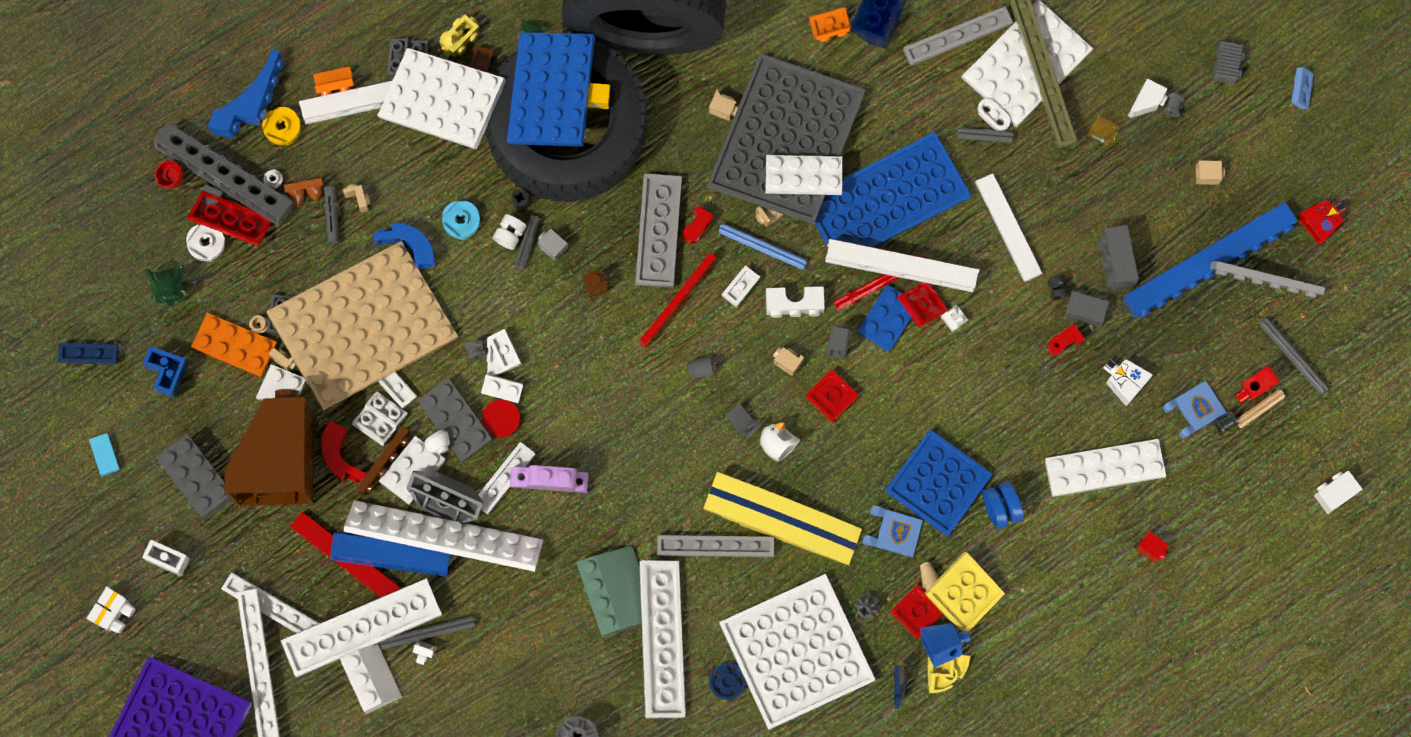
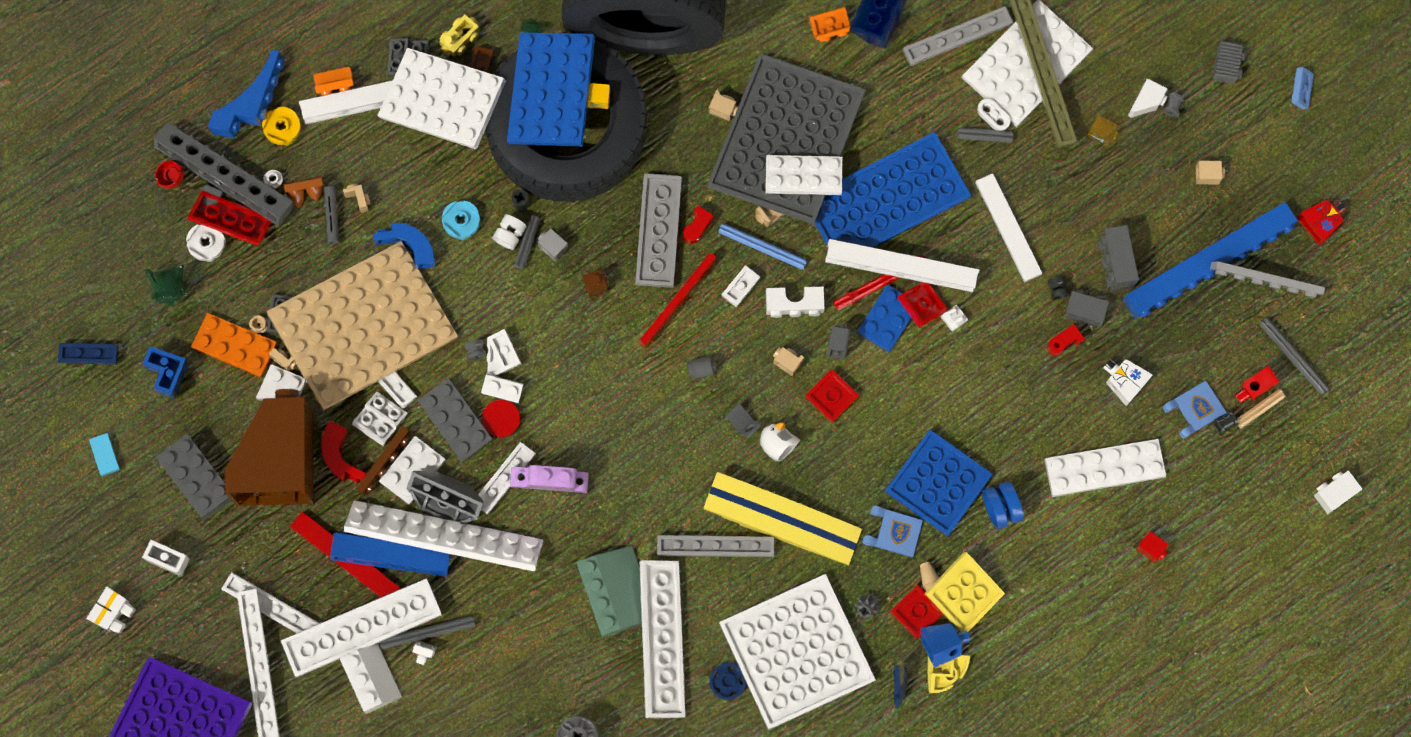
(438, 442): white cone -> none

